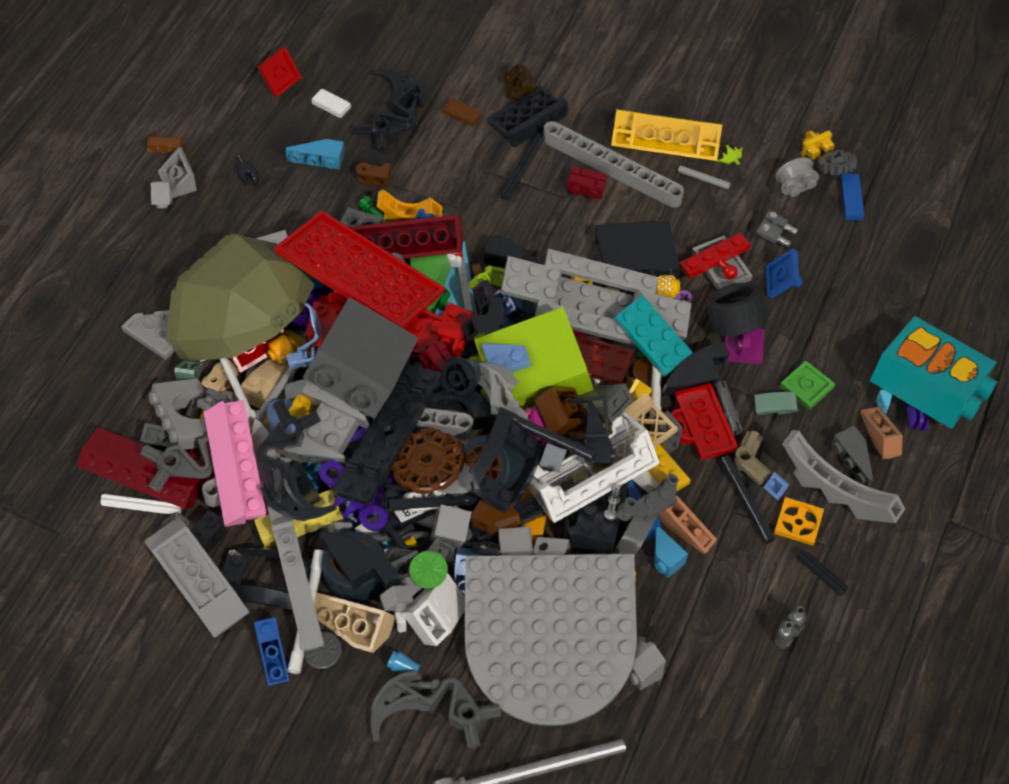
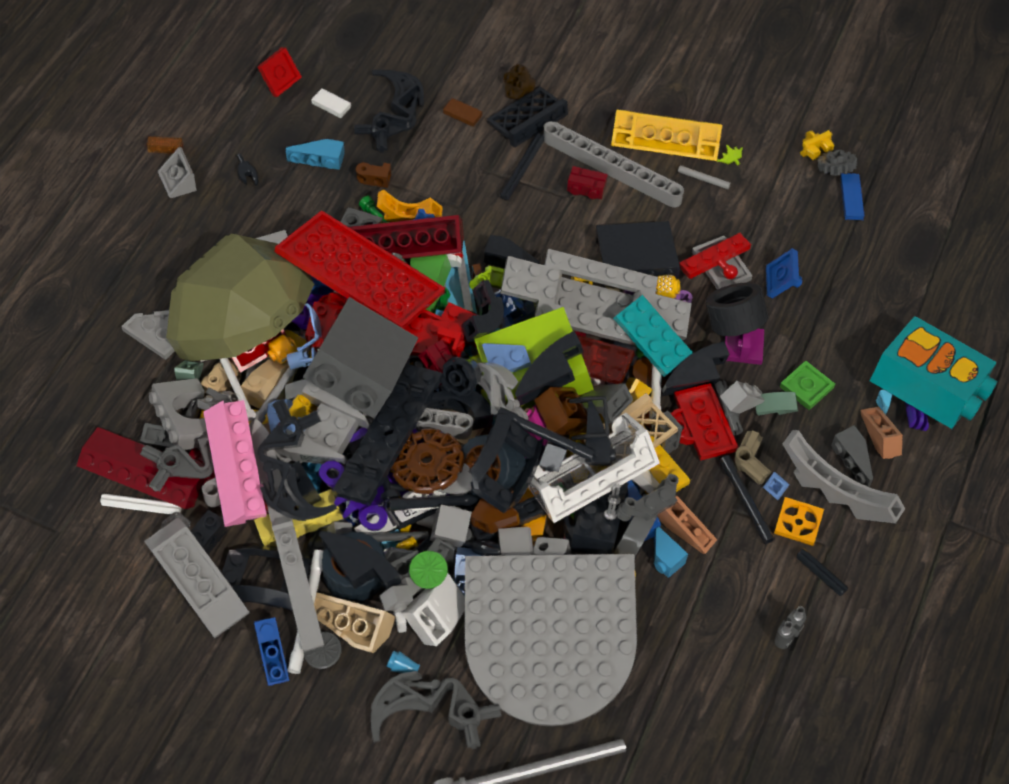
(161, 193): light grey brick -> none
(396, 536): black piece -> none
(550, 369): none -> black slope
(647, 665): light grey slope -> none
(742, 397): none -> light grey slope
(772, 228): dark grey piece -> none
(797, 176): light grey wheel -> none

